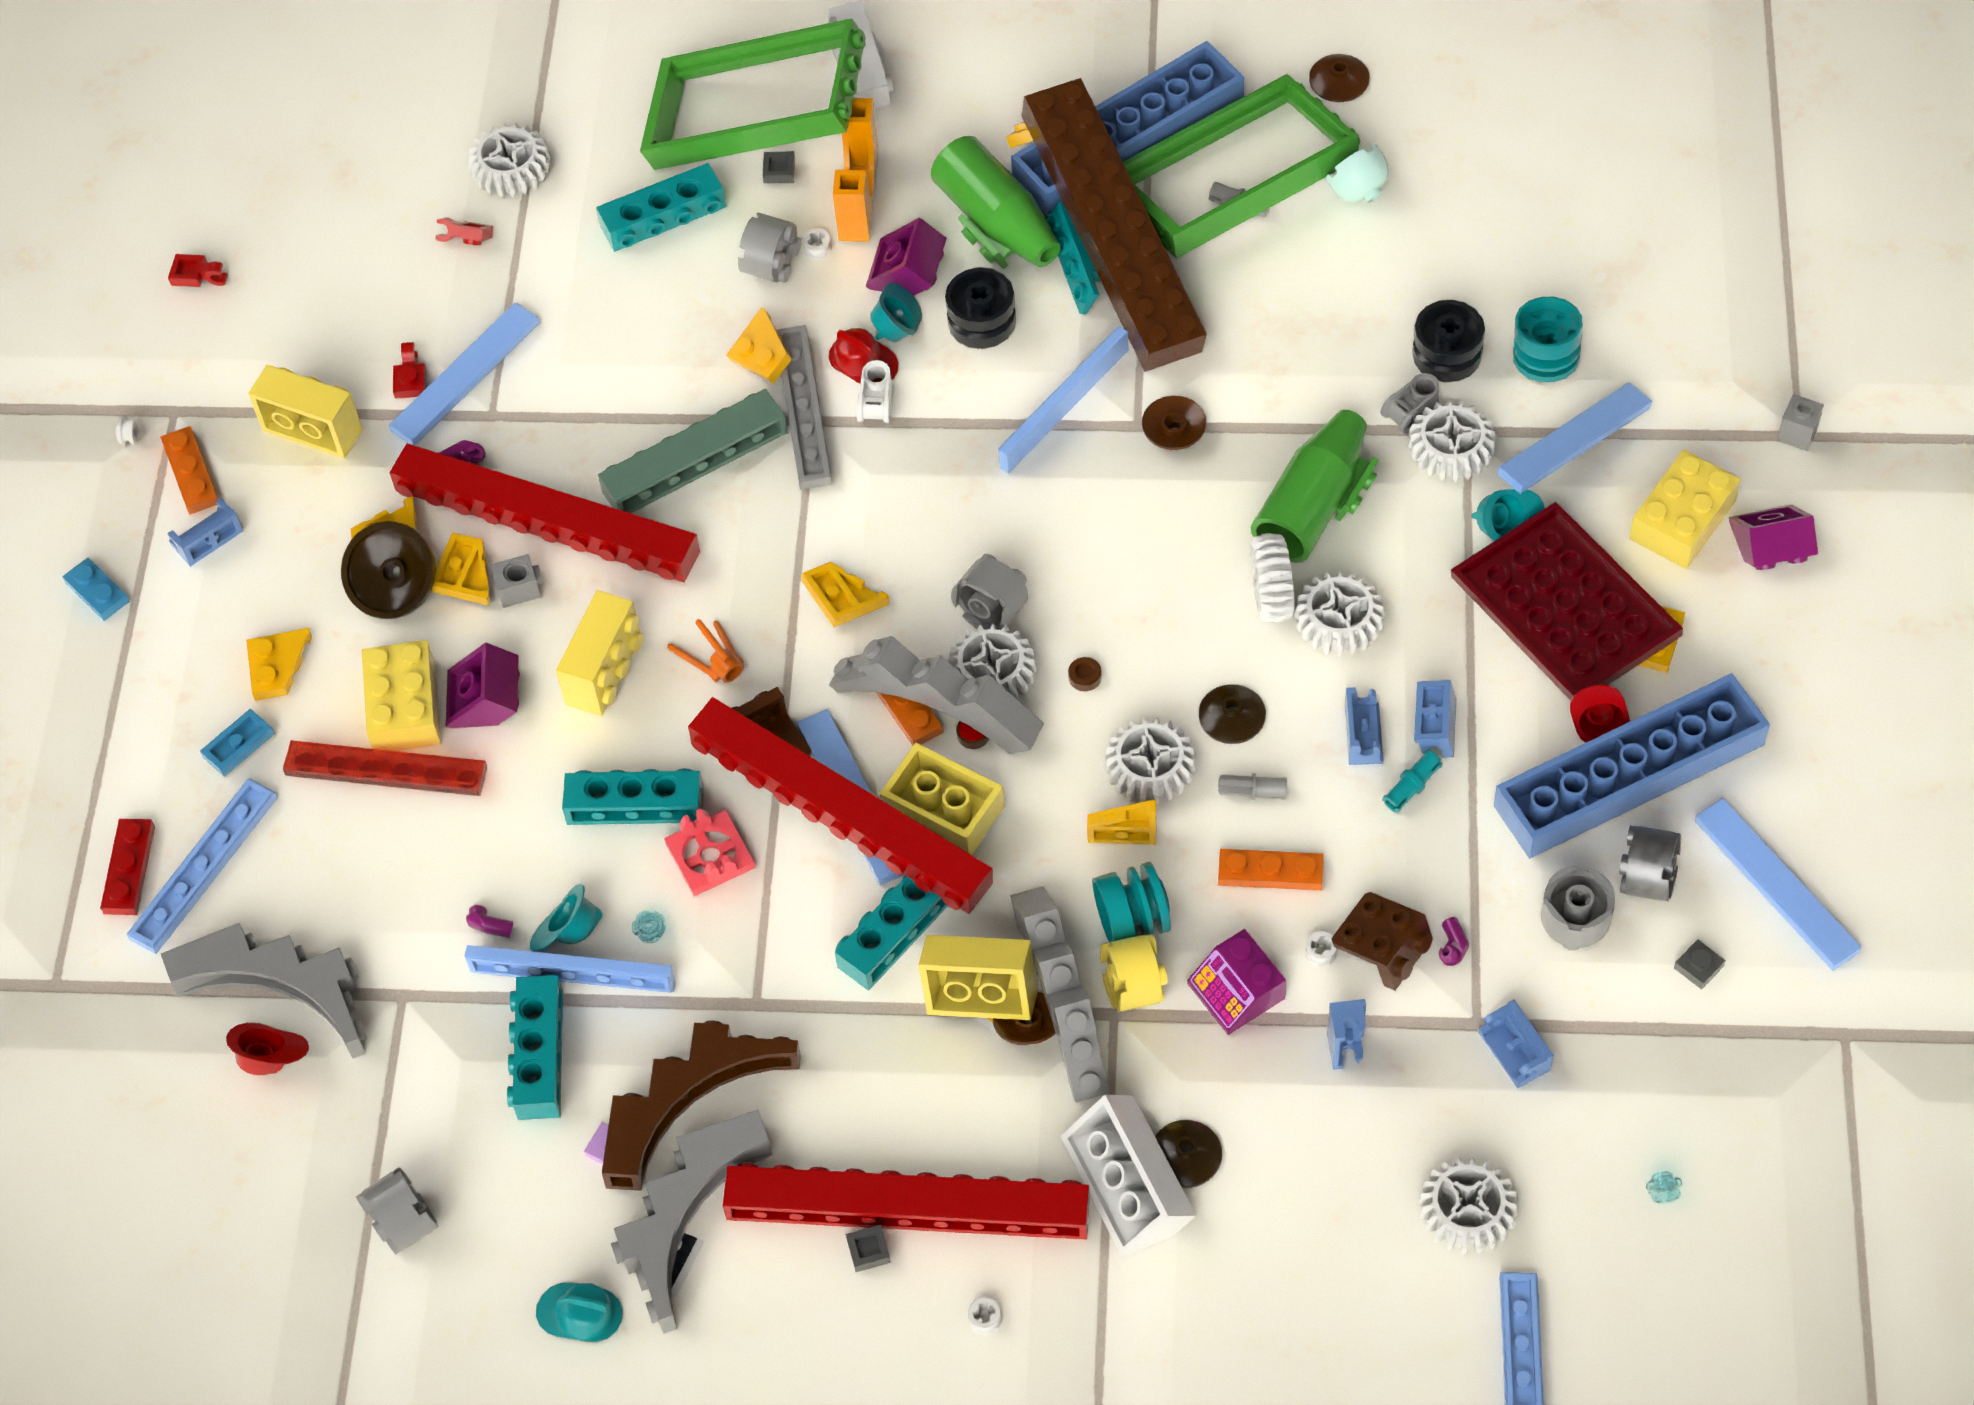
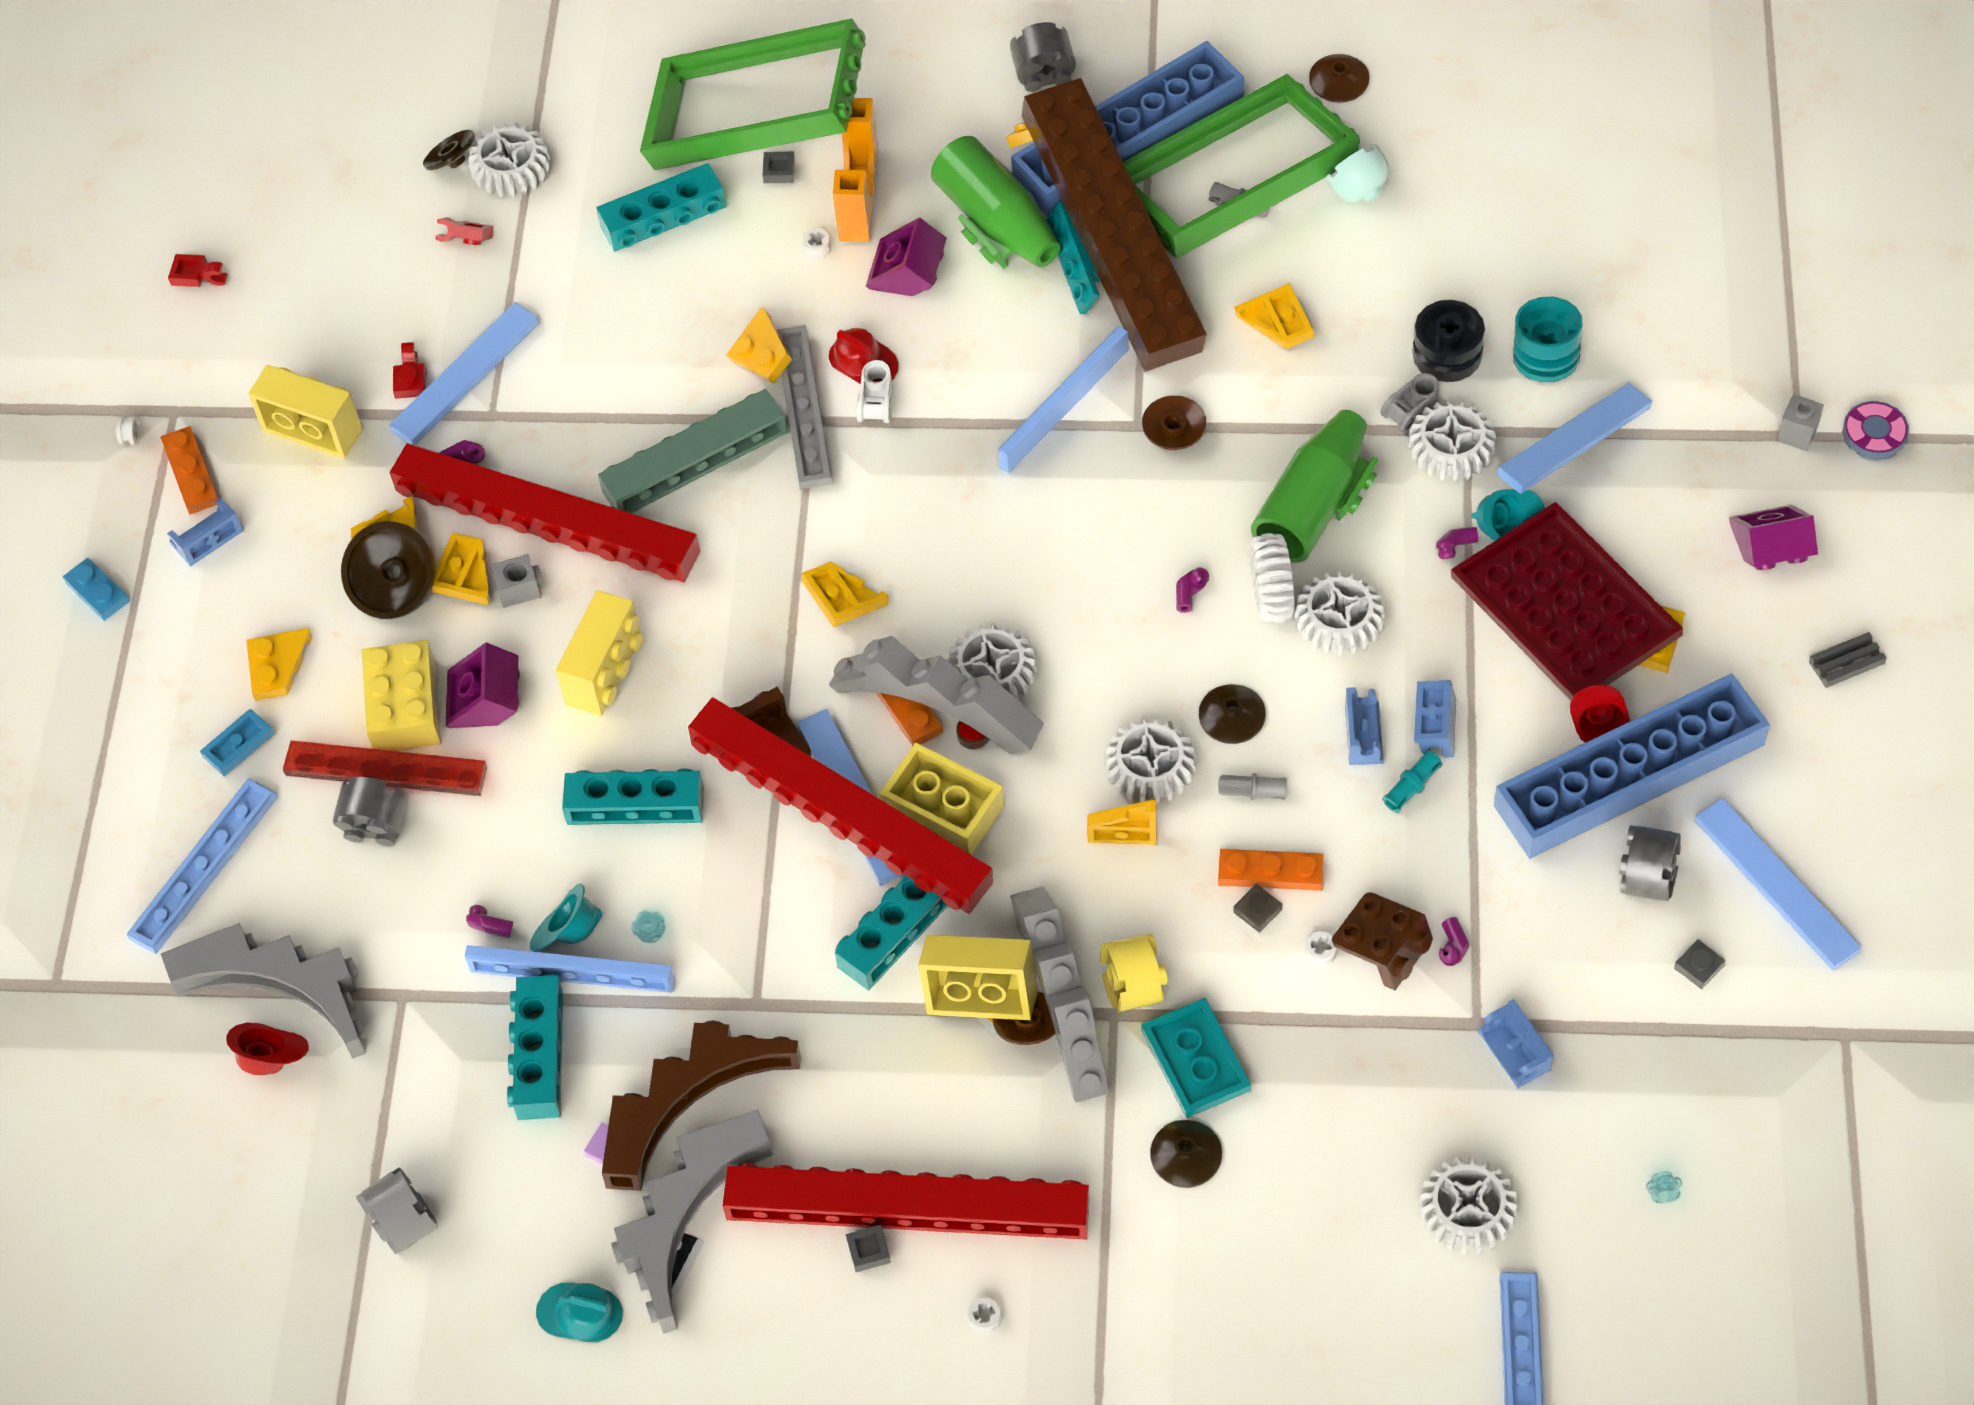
(127, 867): red plate -> none
(370, 811): none -> flat silver brick
(450, 151): none -> dark brown dish
(714, 871): coral piece -> none
(725, 662): orange plant -> none
(769, 248): light grey brick -> none
(871, 78): white wedge -> none
(895, 313): teal piece -> none
(980, 308): black wheel -> none
(990, 593): light grey brick -> none
(1042, 56): none -> flat silver brick
(1084, 674): reddish brown tile -> none
(1127, 1174): white slope -> none
(1131, 904): teal wheel -> none
(1188, 586): none -> magenta arm
(1195, 1057): none -> teal plate
(1237, 982): magenta slope -> none
(1257, 908): none -> clear smoke plate
(1277, 317): none -> yellow wing
(1346, 1029): medium blue hinge -> none
(1453, 538): none -> magenta arm
(1577, 907): light grey brick -> none
(1684, 509): light yellow brick -> none
(1856, 643): none -> dark grey tile
(1875, 430): none -> tile

